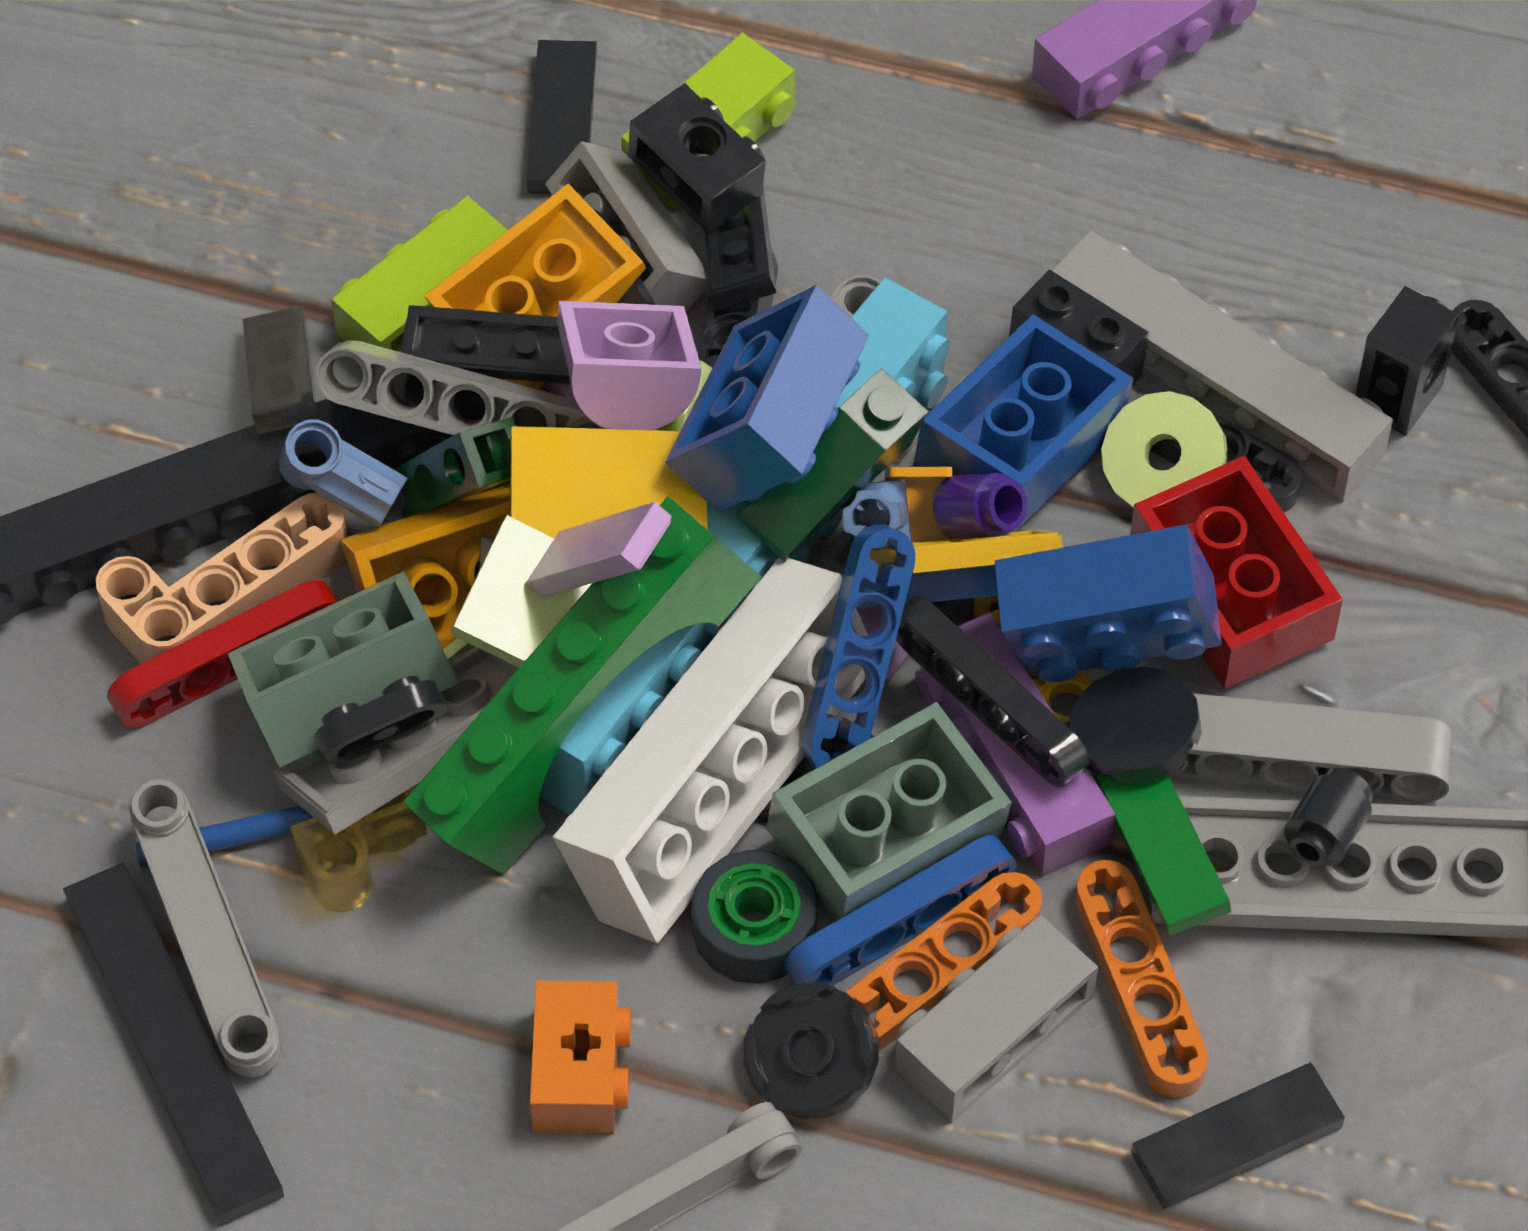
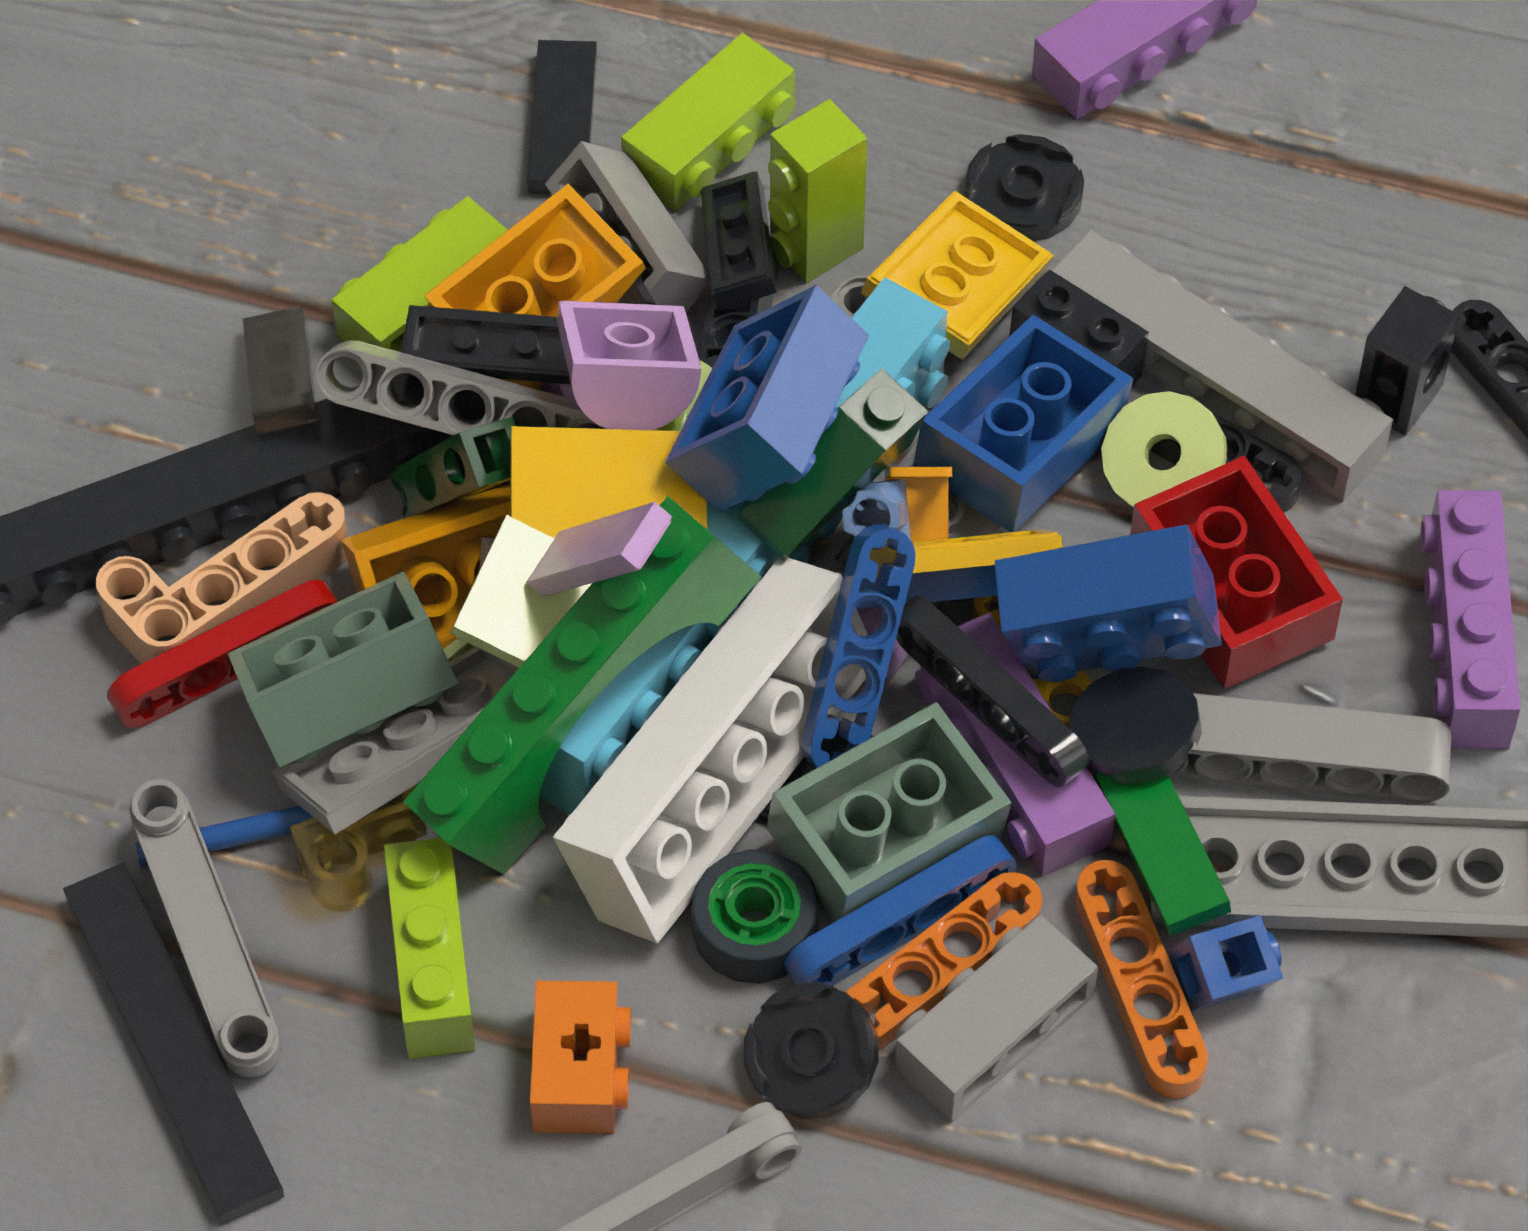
(346, 477): medium blue piece -> none
(357, 729): black plate -> none
(429, 948): none -> lime brick
(703, 186): black brick -> none
(817, 191): none -> lime brick
(965, 266): none -> yellow tile
(979, 505): dark purple brick -> none
(1027, 185): none -> black tile
(1204, 973): none -> blue brick
(1237, 1135): black tile -> none
(1329, 817): black brick -> none
(1472, 618): none -> medium lavender brick

